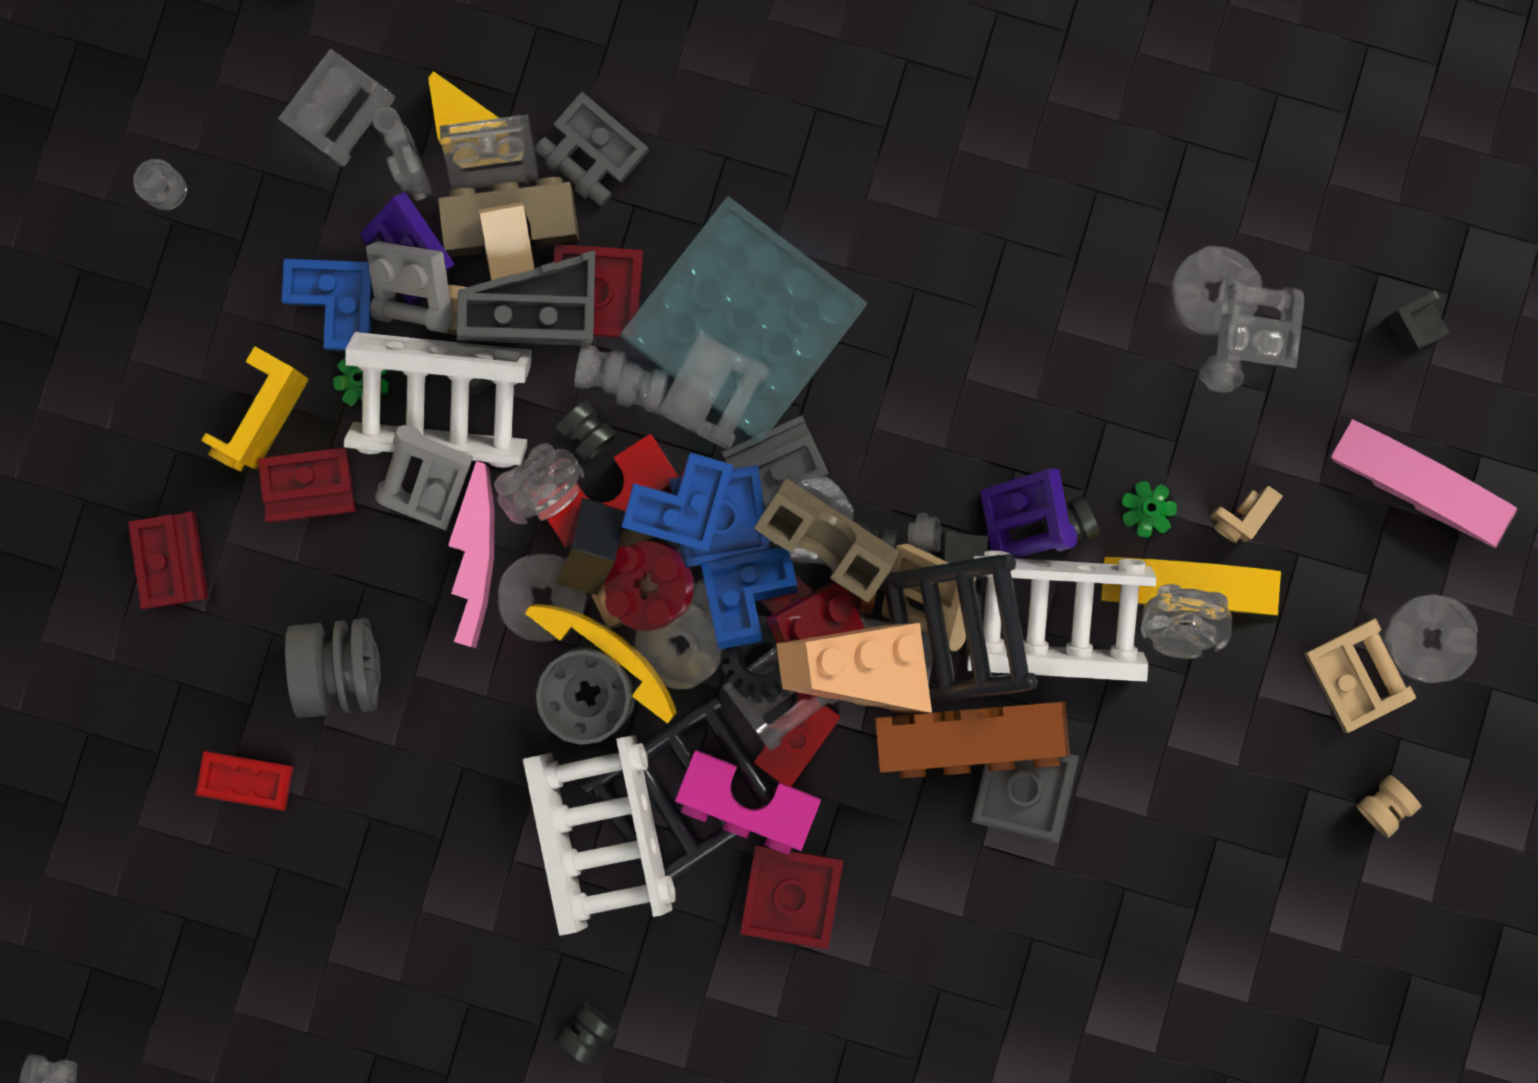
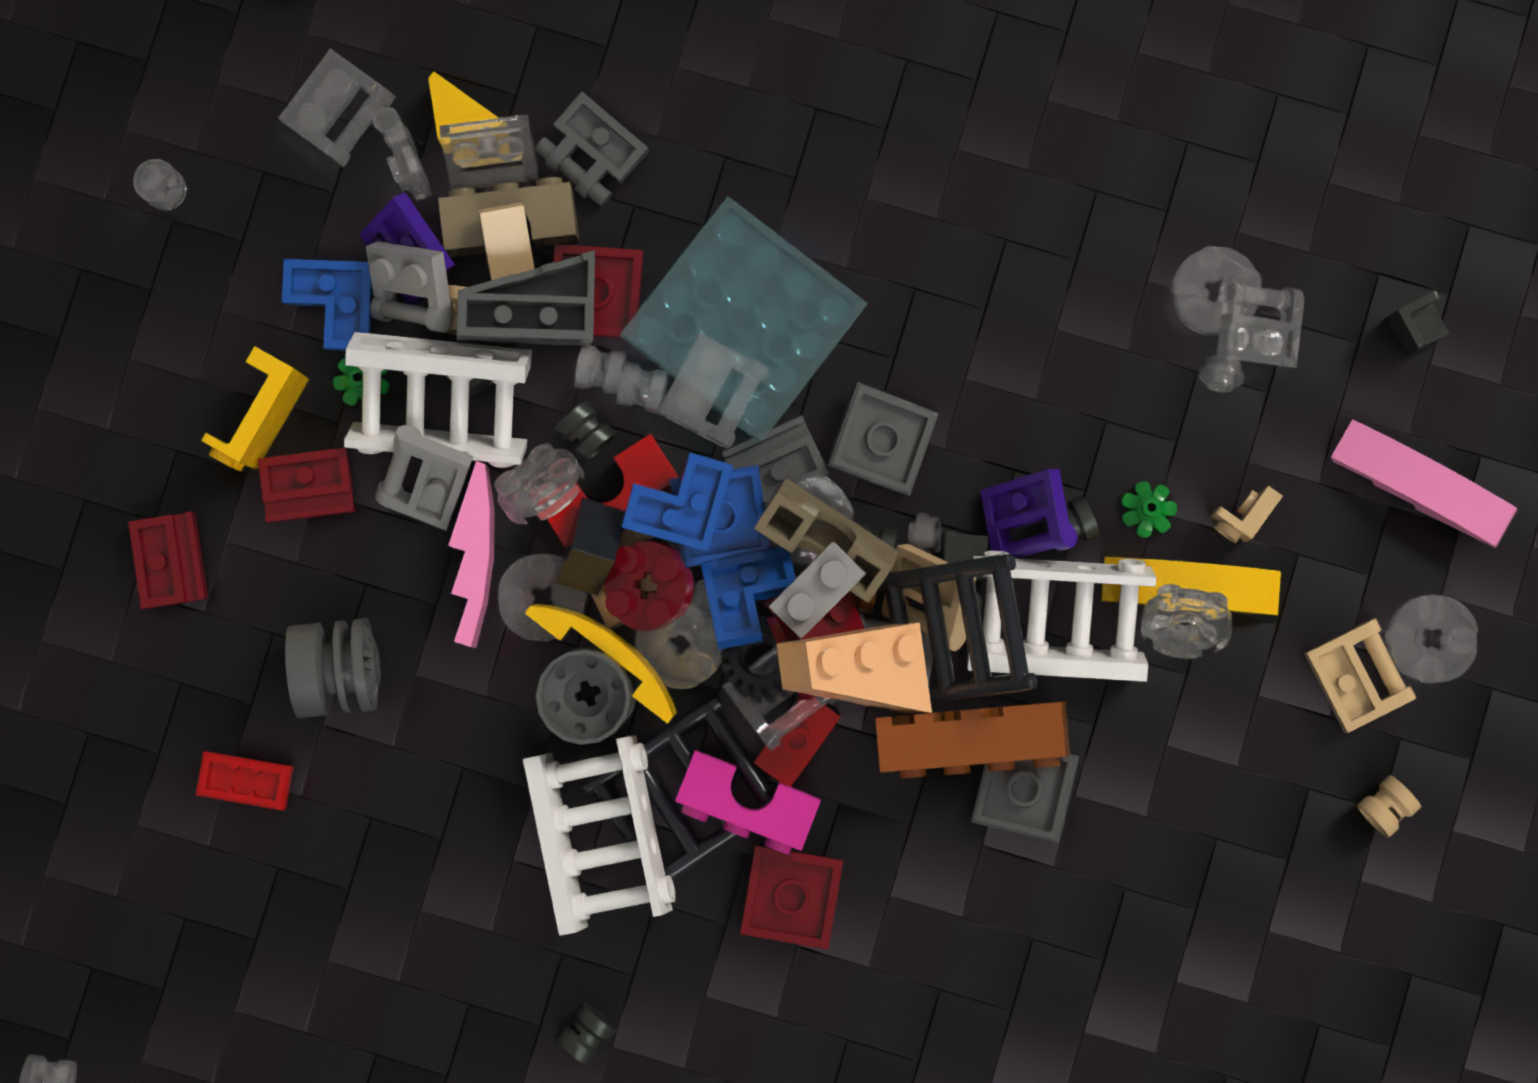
(817, 589): none -> light grey plate
(882, 439): none -> dark grey plate

